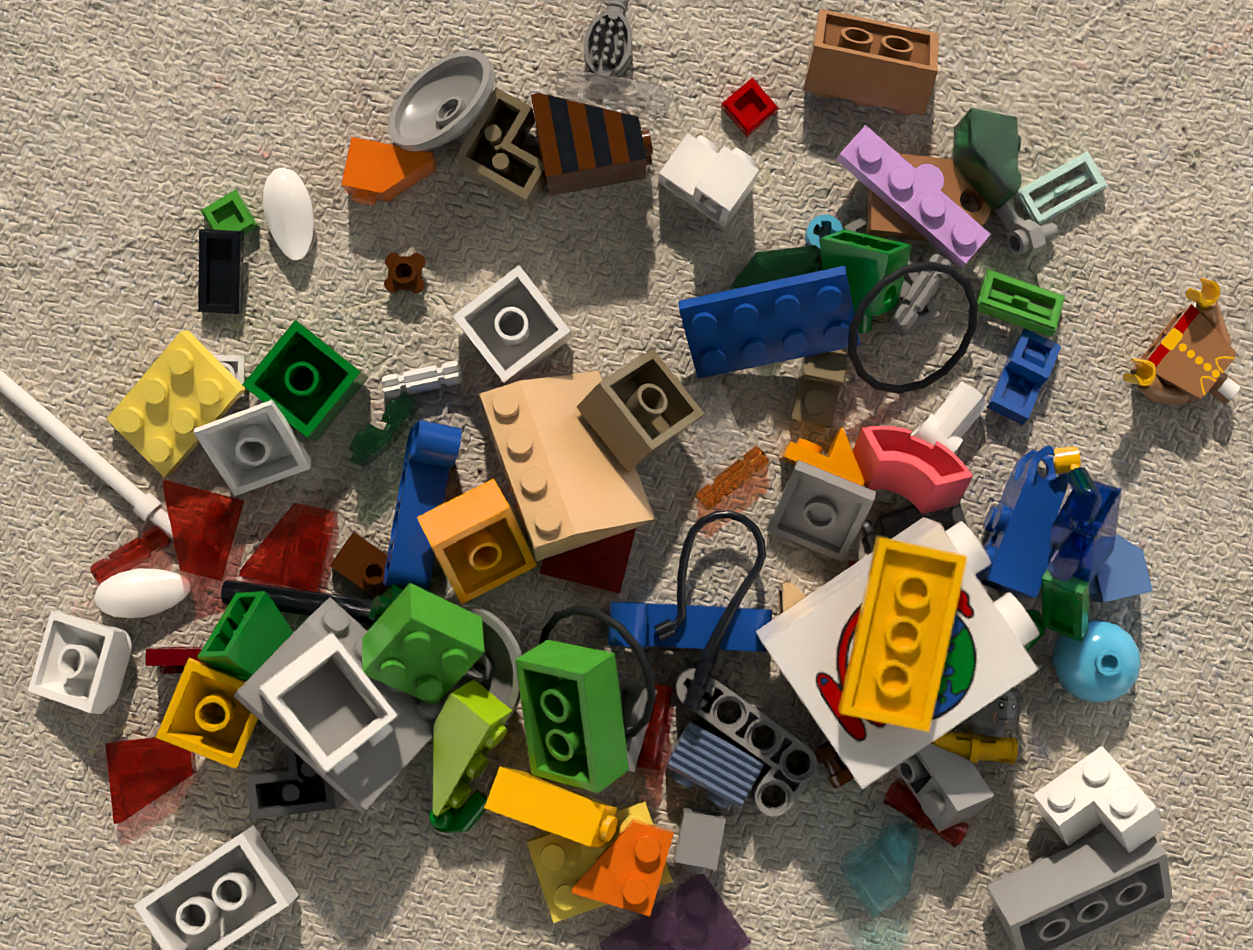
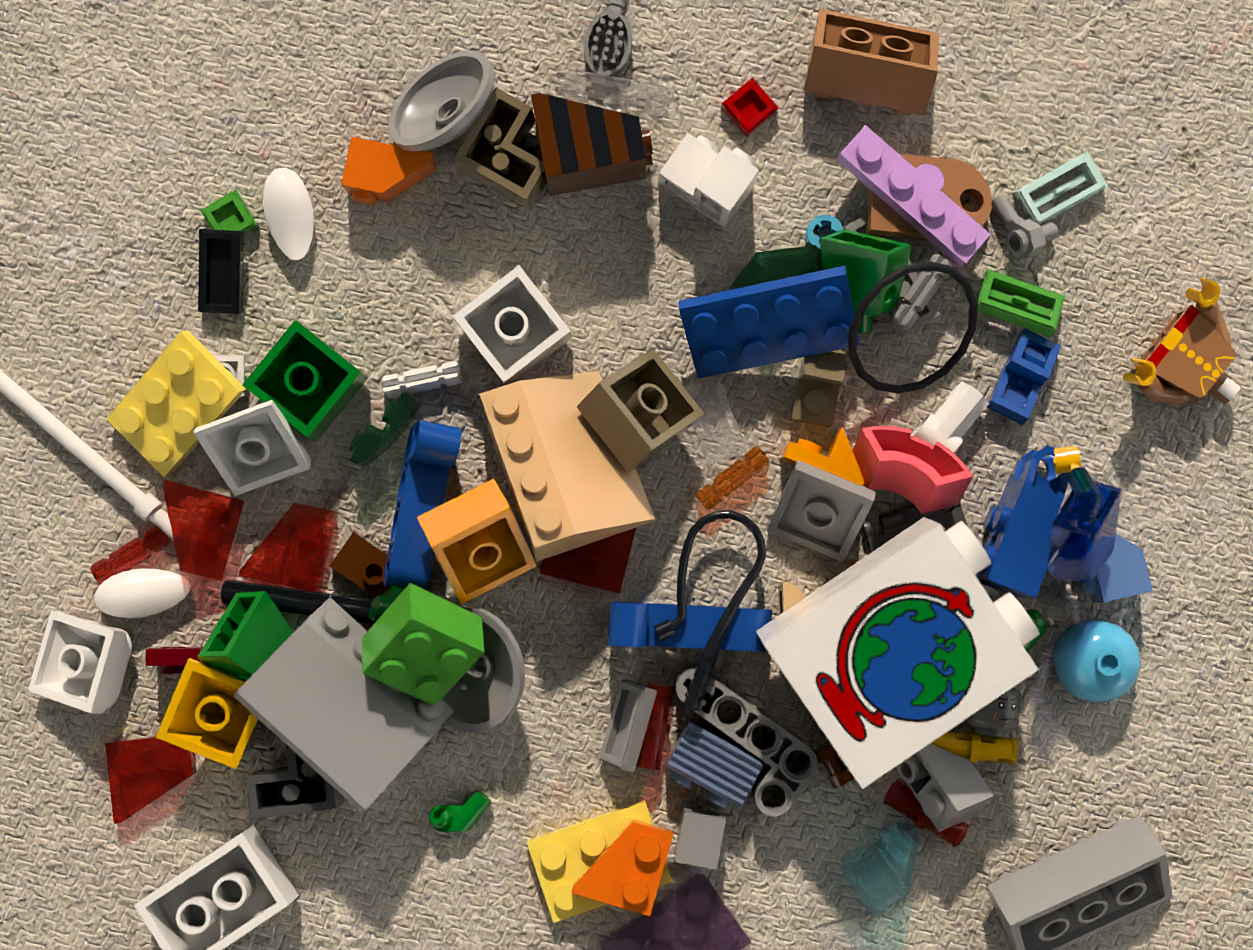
(303, 667): white window -> none
(414, 280): reddish brown plate -> none
(462, 737): lime slope -> none
(552, 807): yellow slope -> none
(572, 715): bright green brick -> none
(632, 642): black piece -> none
(902, 634): yellow plate -> none
(987, 154): clear green slope -> none
(1065, 606): green tile -> none
(1098, 793): white brick -> none

